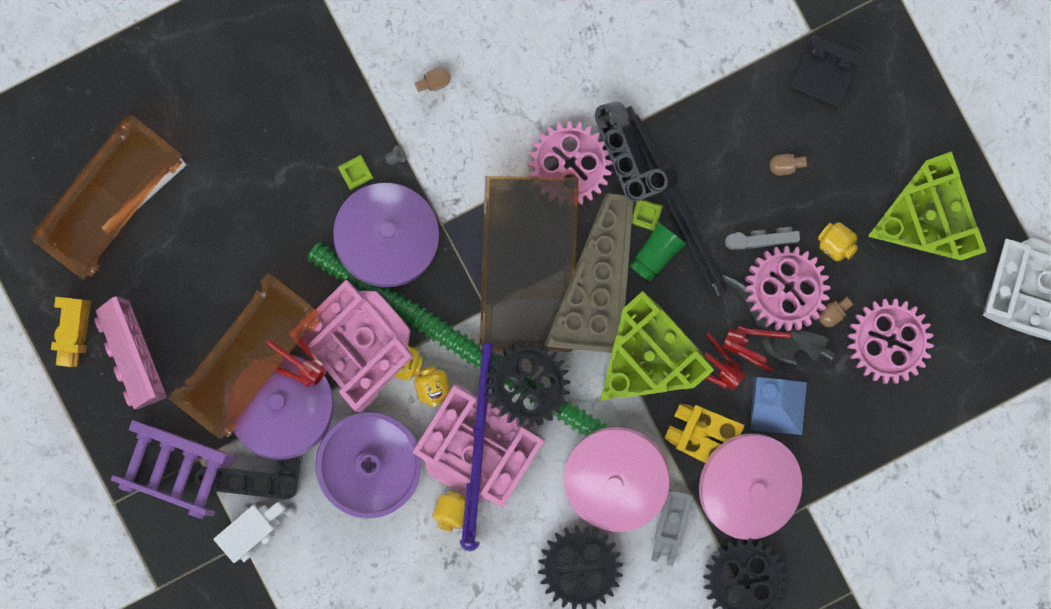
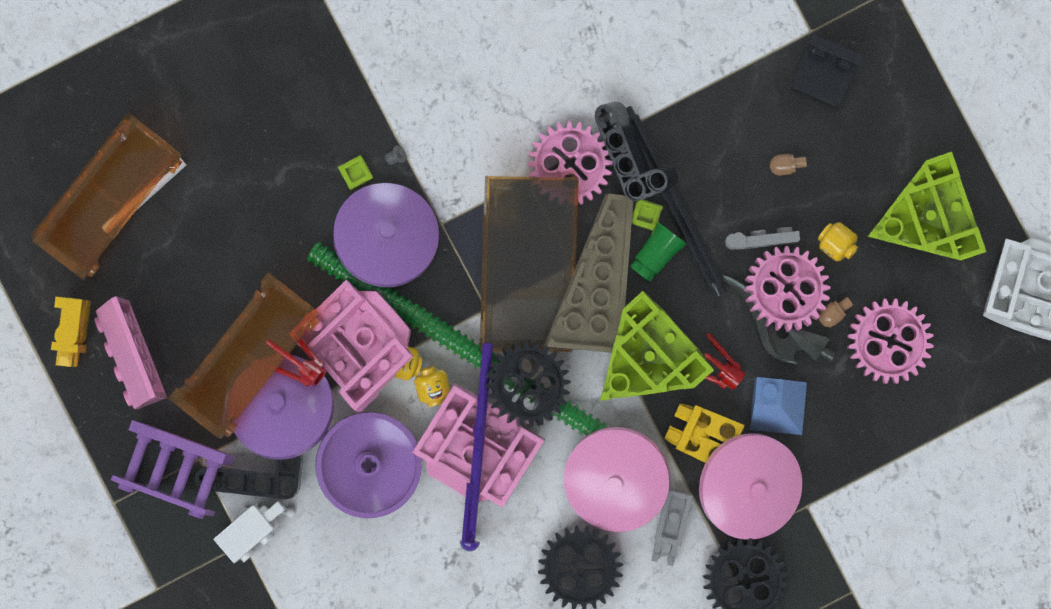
(434, 80): medium nougat cylinder -> none
(449, 511): yellow head -> none
(738, 343): red plant -> none

